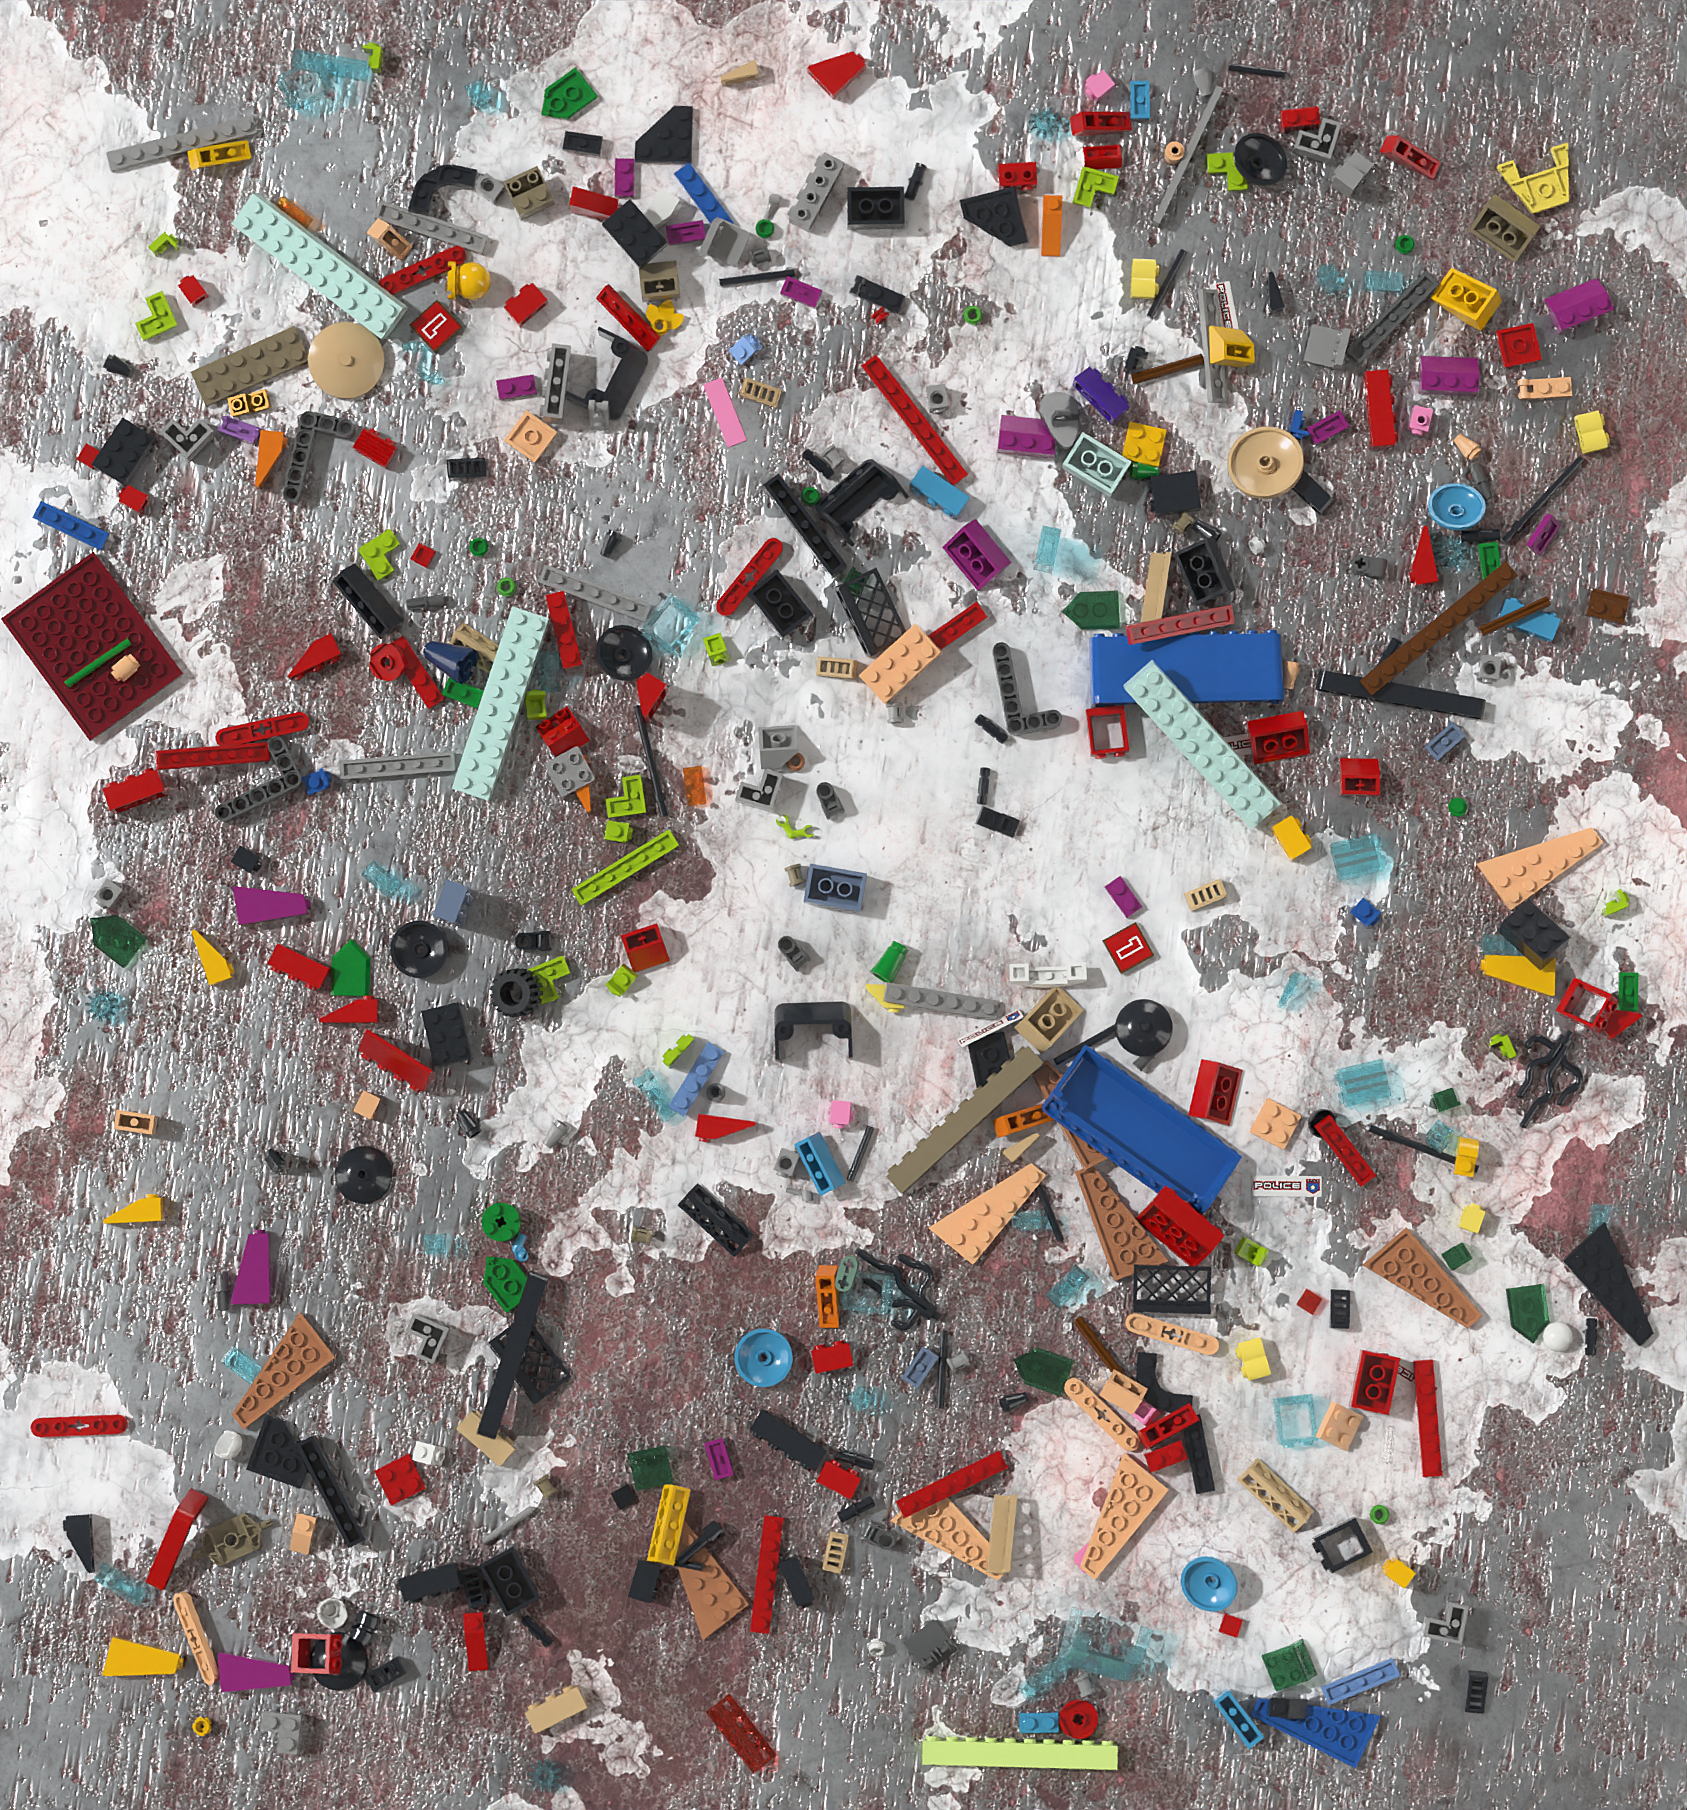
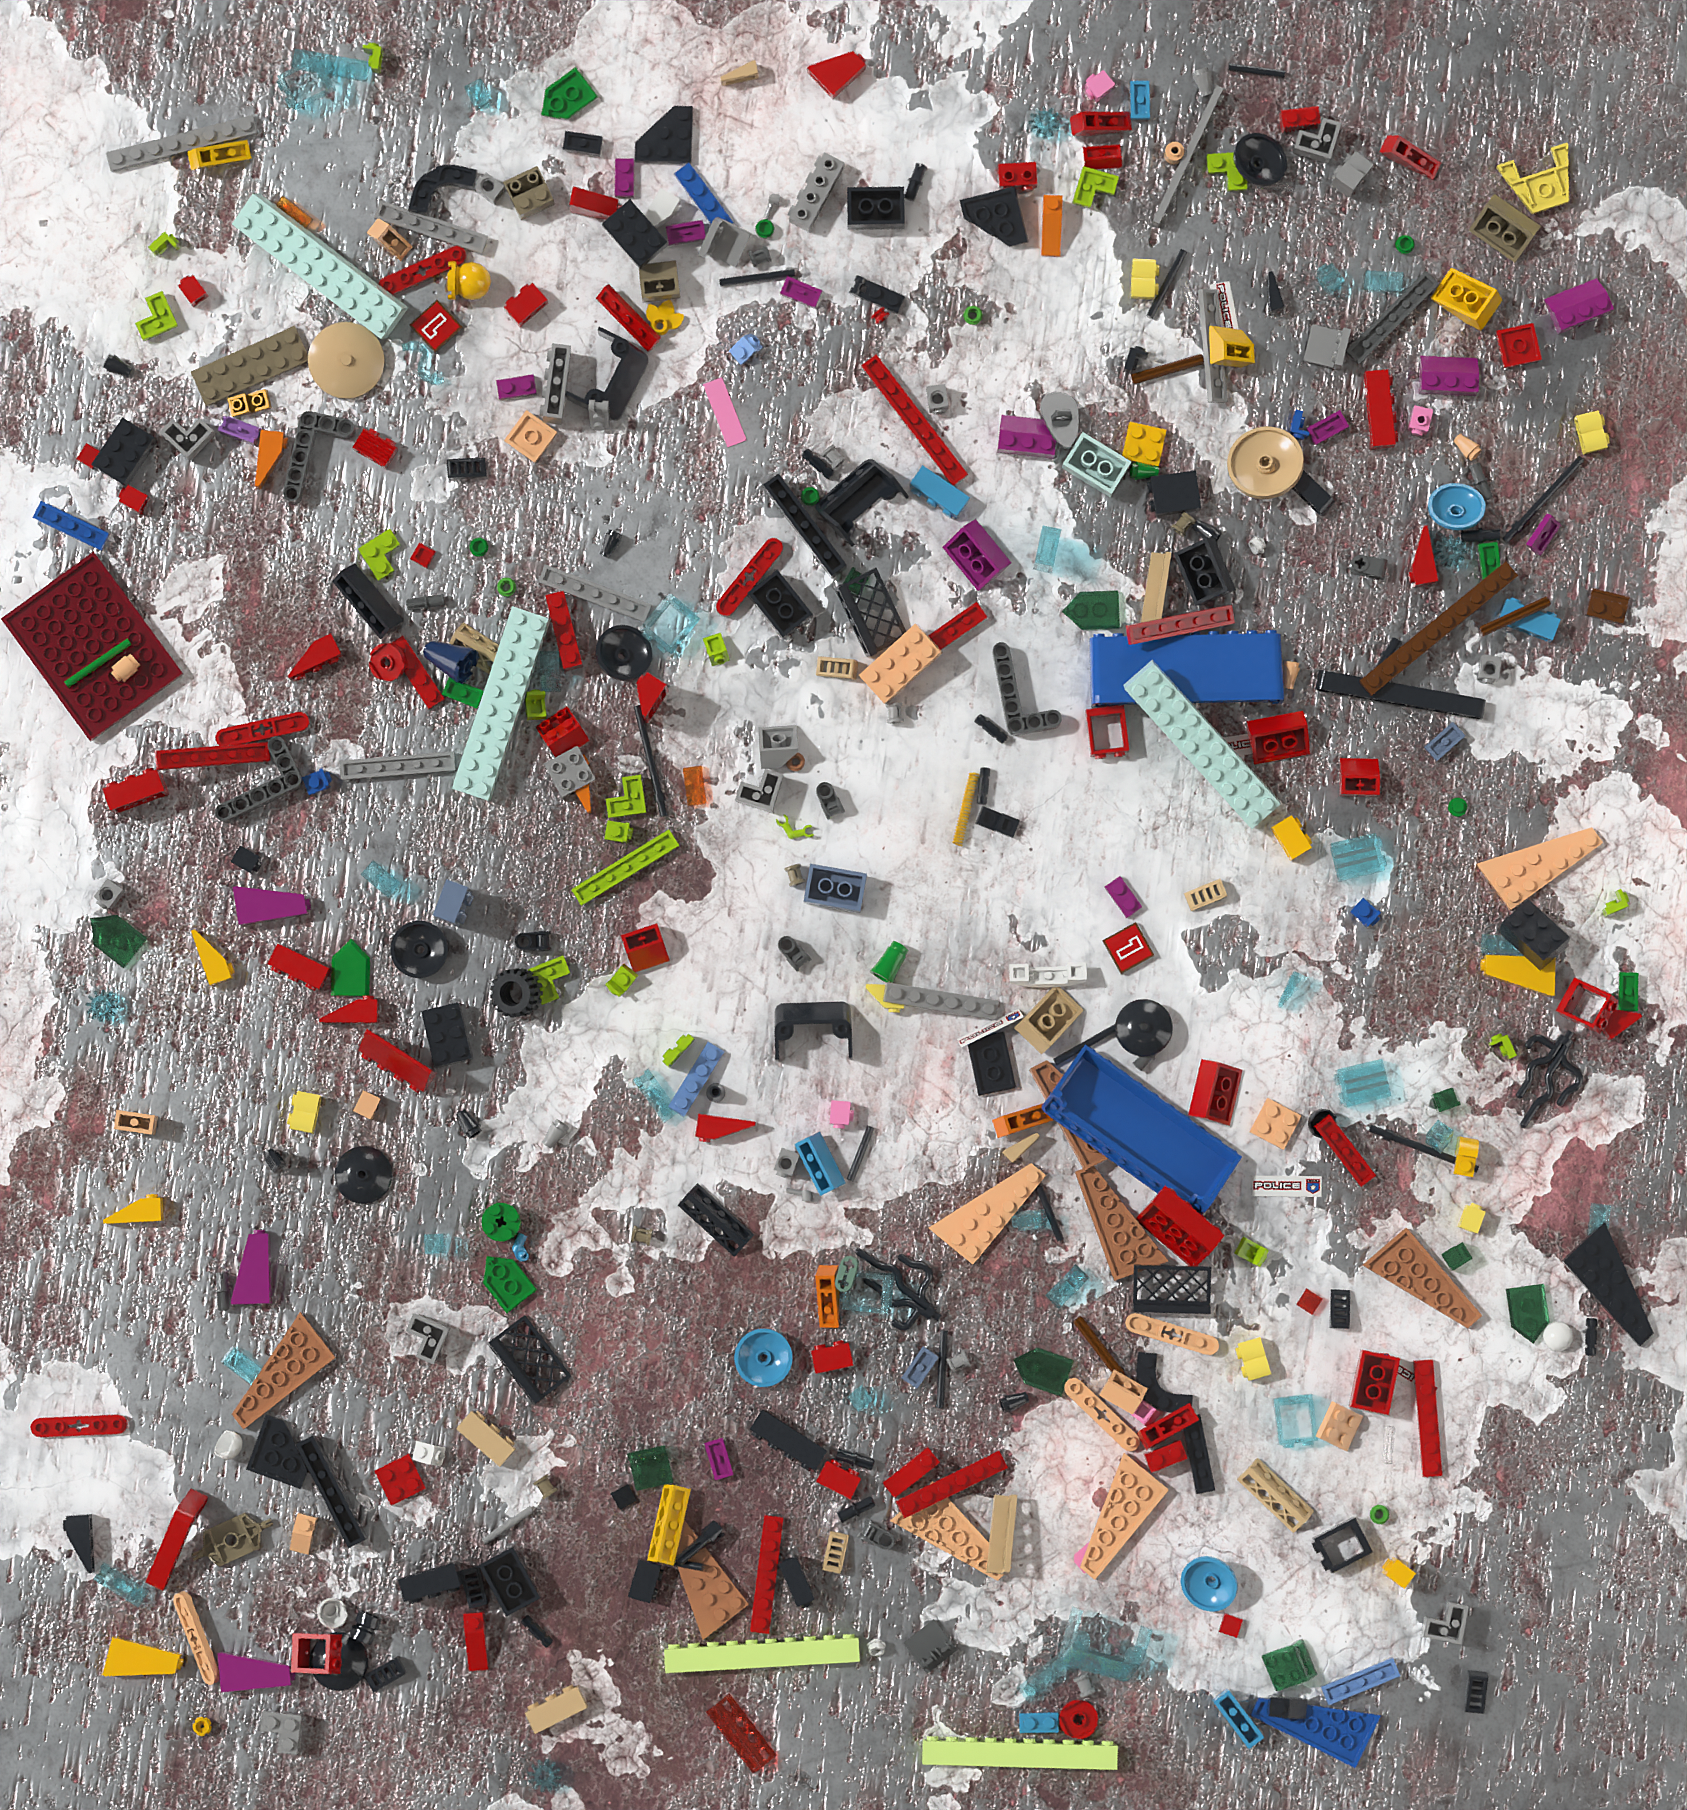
(305, 1112): none -> light yellow brick
(512, 1355): black beam -> none
(743, 394): tan slope -> none
(764, 1654): none -> yellowish green brick
(911, 1472): none -> red slope
(961, 816): none -> yellow piece
(965, 1120): dark tan brick -> none
(1101, 395): dark purple slope -> none
(1545, 388): light nougat plate -> none

